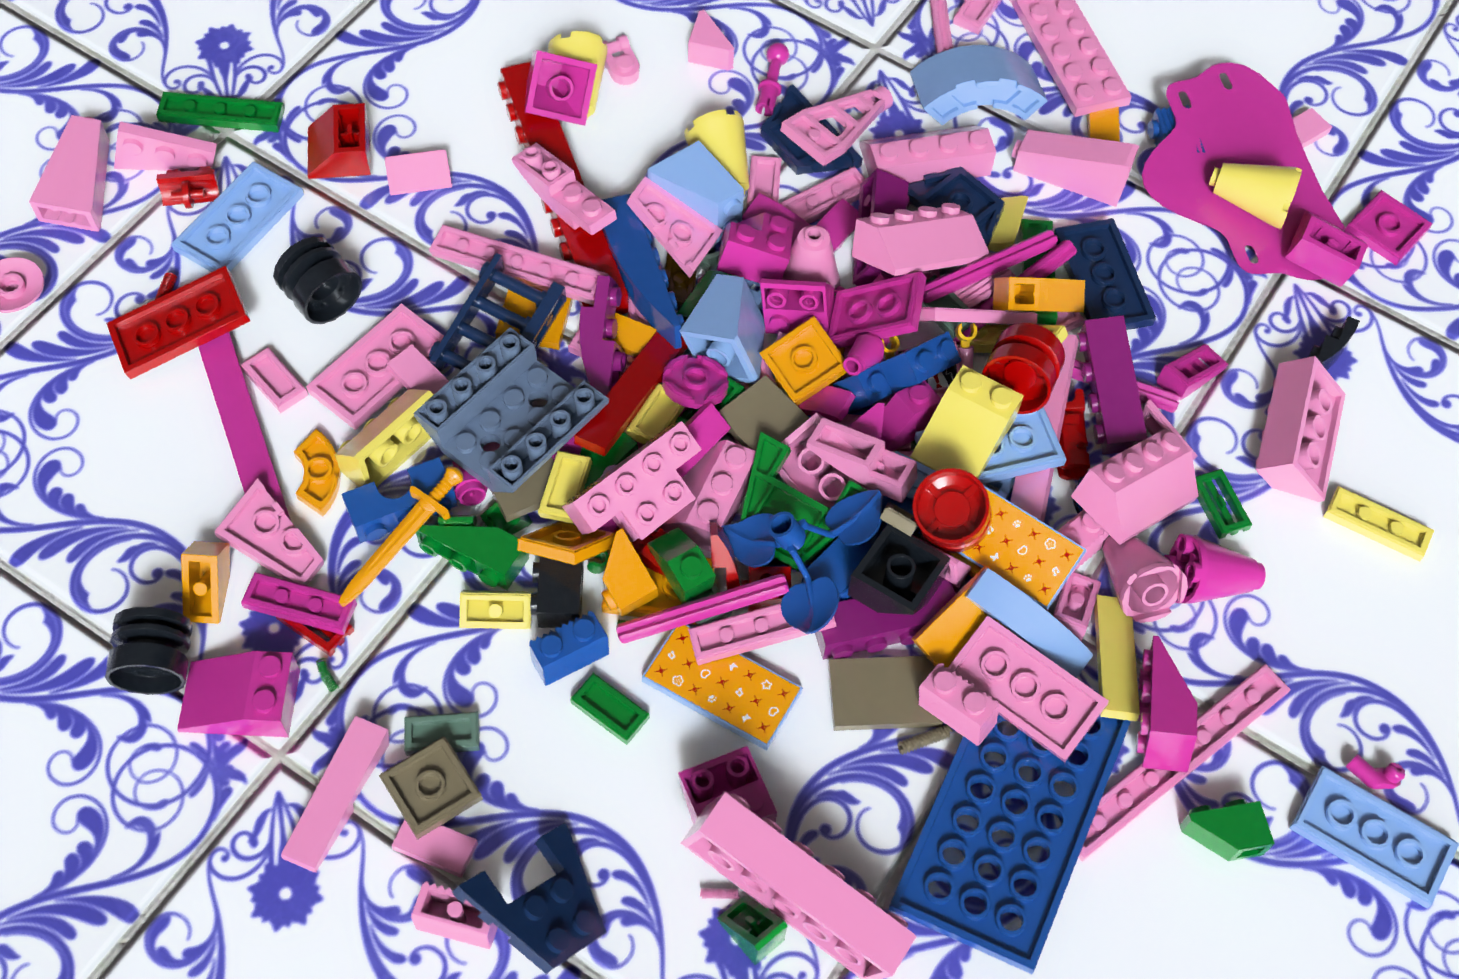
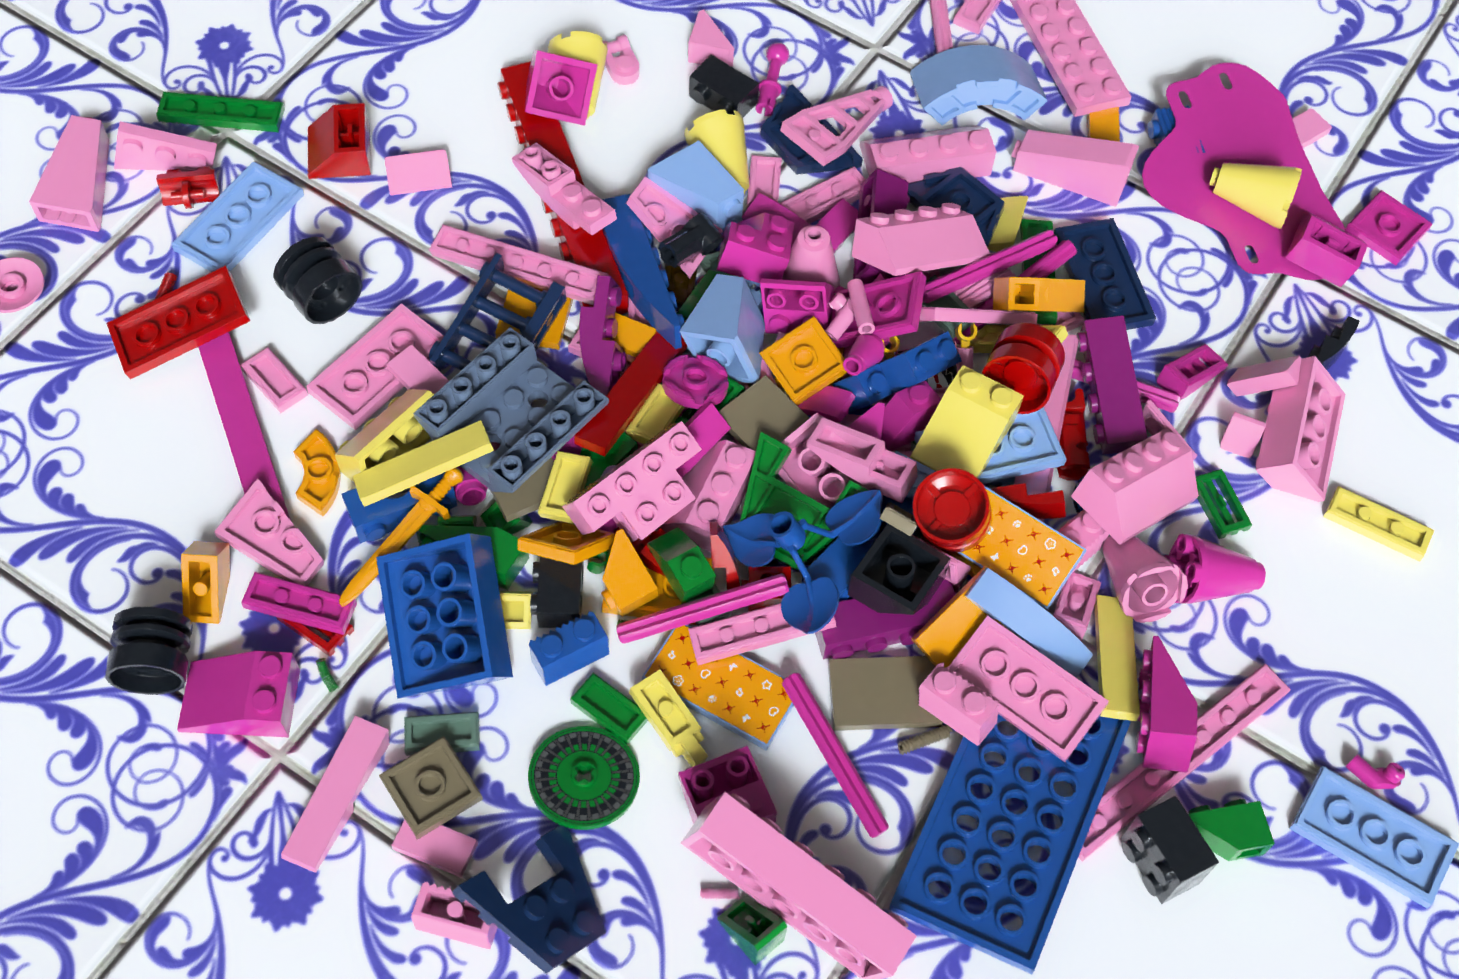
(422, 463): none -> light yellow tile
(444, 616): none -> blue slope
(583, 803): none -> piece
(670, 717): none -> light yellow hinge
(696, 237): none -> black piece
(723, 87): none -> black brick
(835, 755): none -> dark pink axle
(844, 316): none -> bright pink arm
(860, 307): none -> bright pink piece
(1041, 505): none -> red slope
(1168, 850): none -> black brick
(1242, 435): none -> bright pink slope
(1265, 376): none -> bright pink slope

